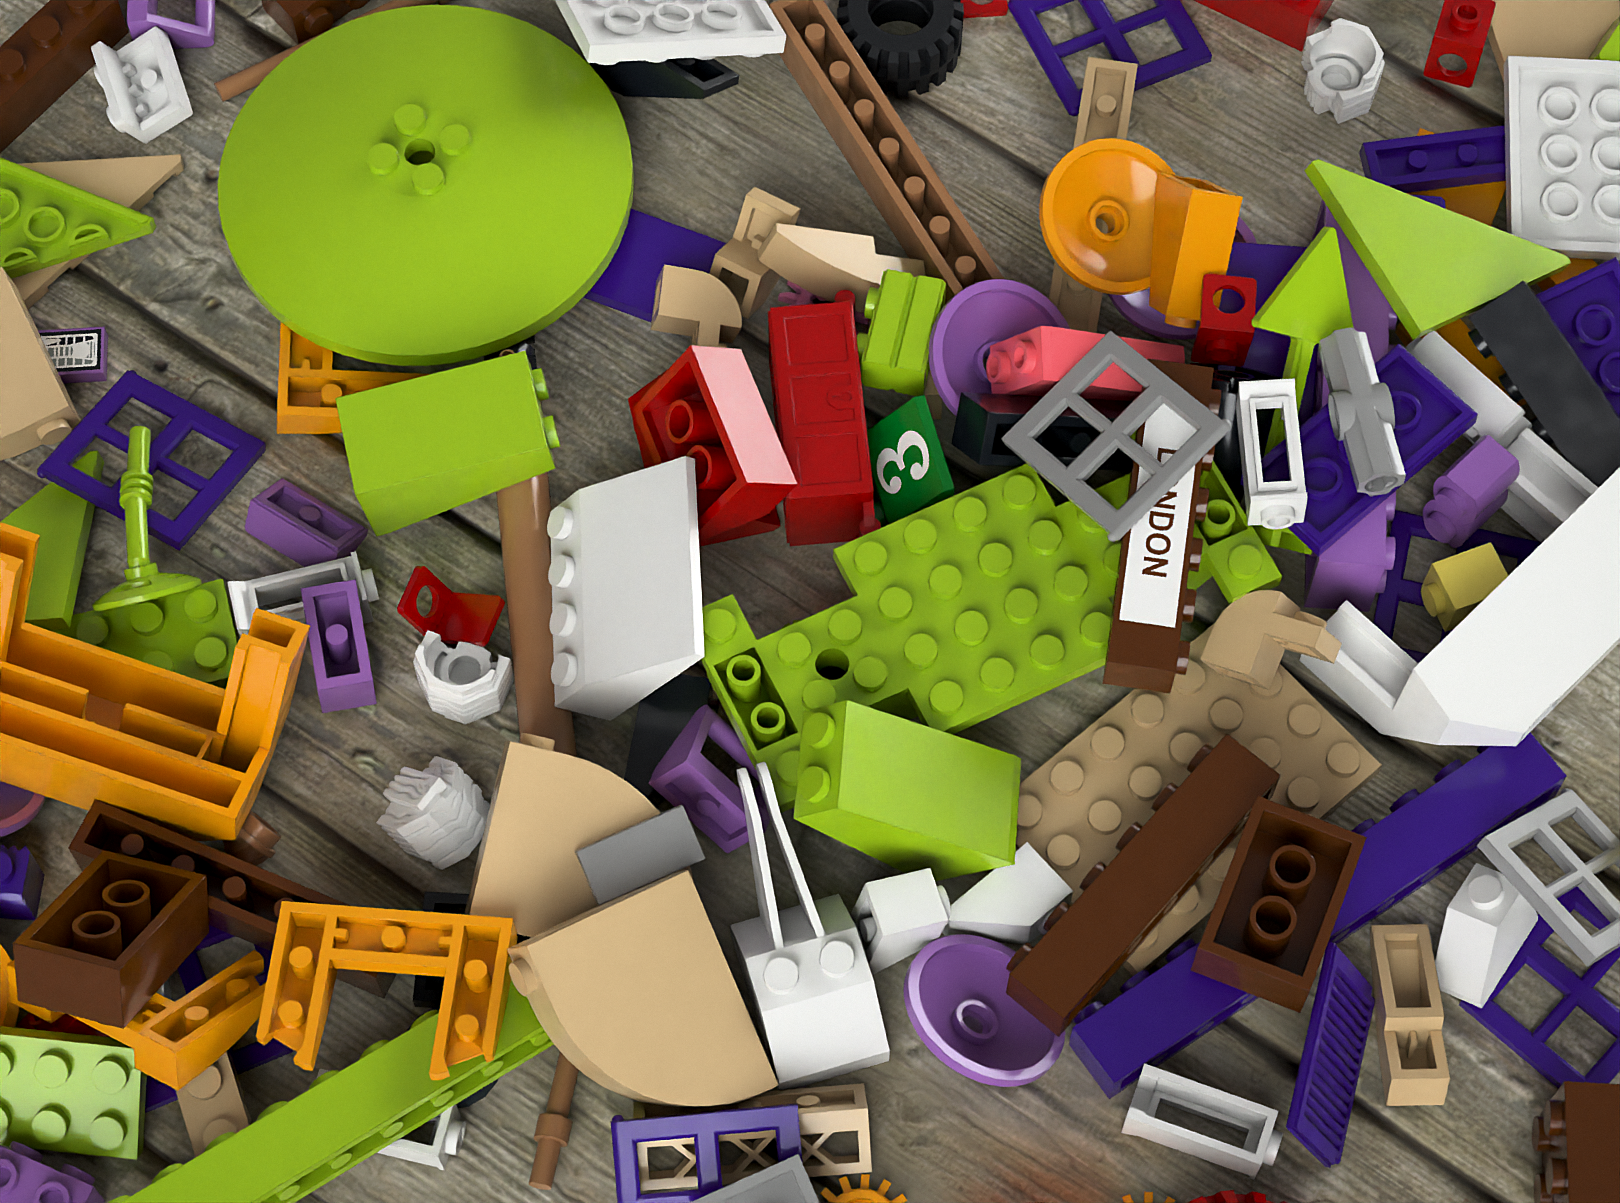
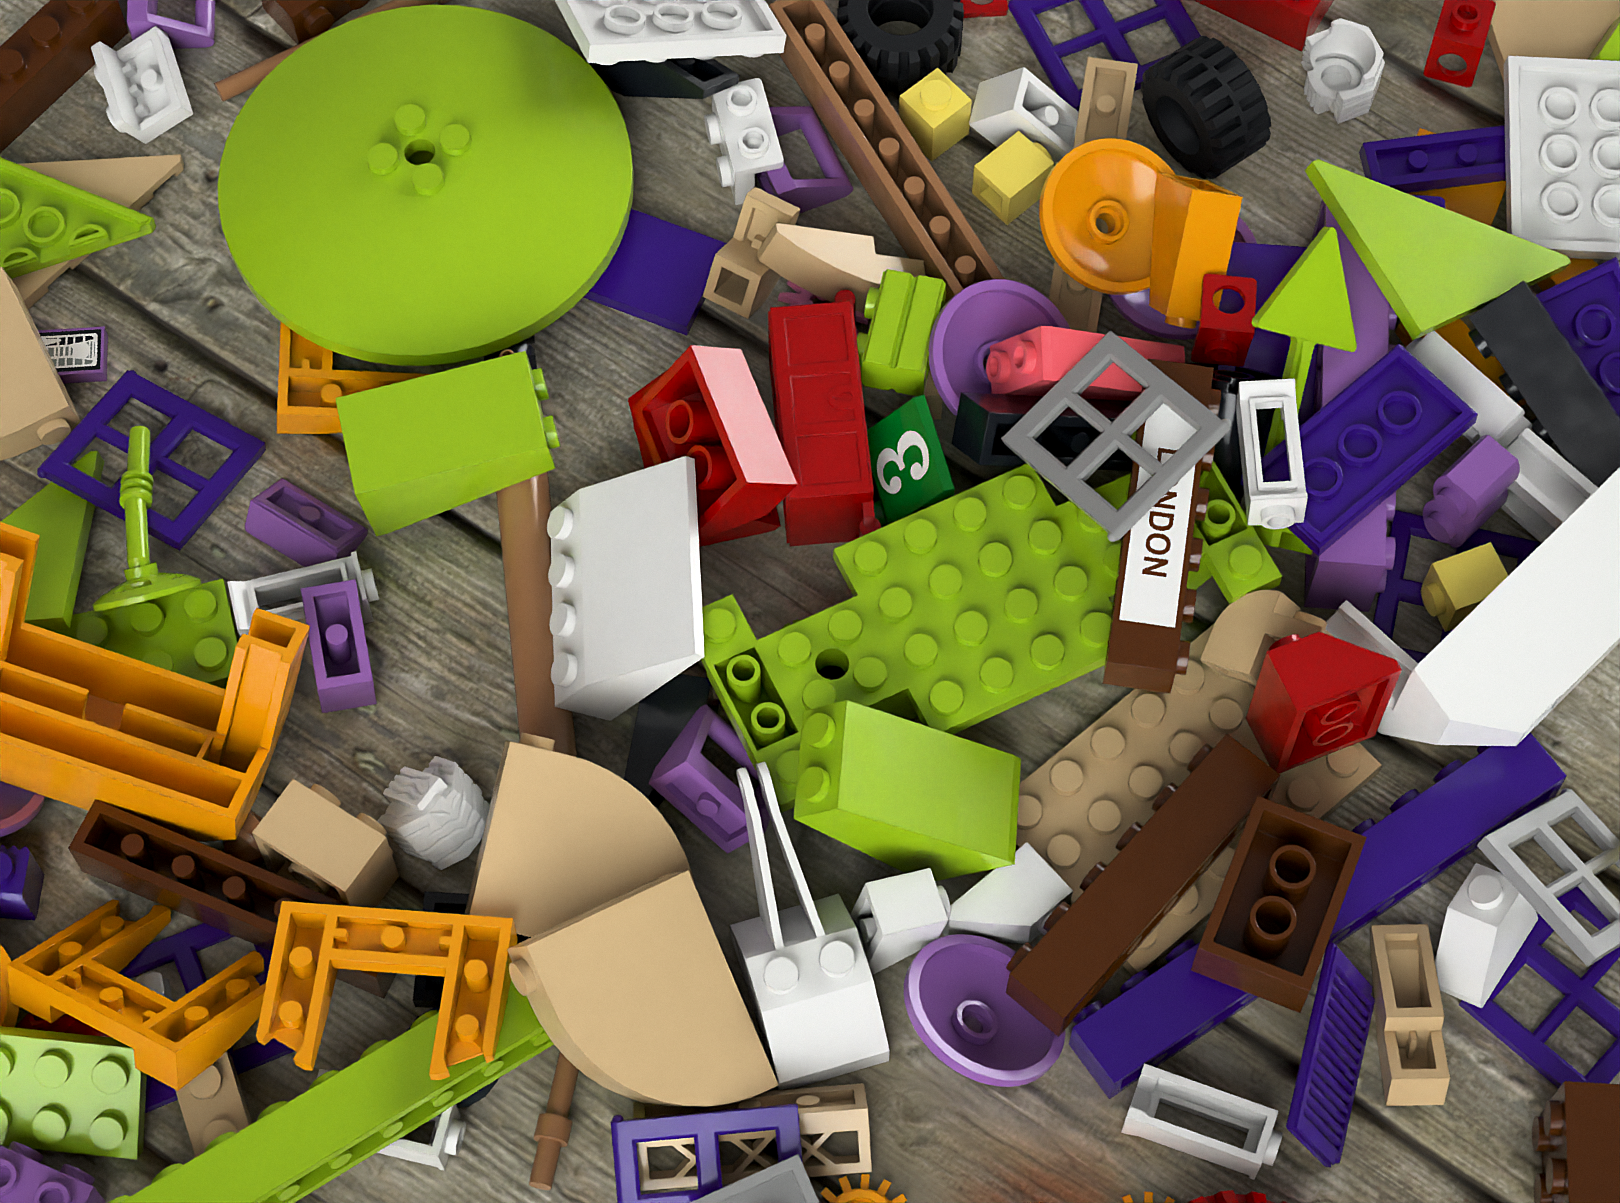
(111, 939): reddish brown brick -> none
(326, 847): none -> tan brick
(452, 614): red bracket -> none
(461, 680): white hair -> none
(640, 854): light grey tile -> none
(695, 306): tan brick -> none
(745, 135): none -> white bracket
(806, 192): none -> medium lavender tile
(935, 113): none -> light yellow brick
(1012, 176): none -> light yellow brick
(1025, 105): none -> white slope
(1206, 107): none -> black tyre
(1318, 698): none -> red slope
(1361, 412): light grey piece -> none

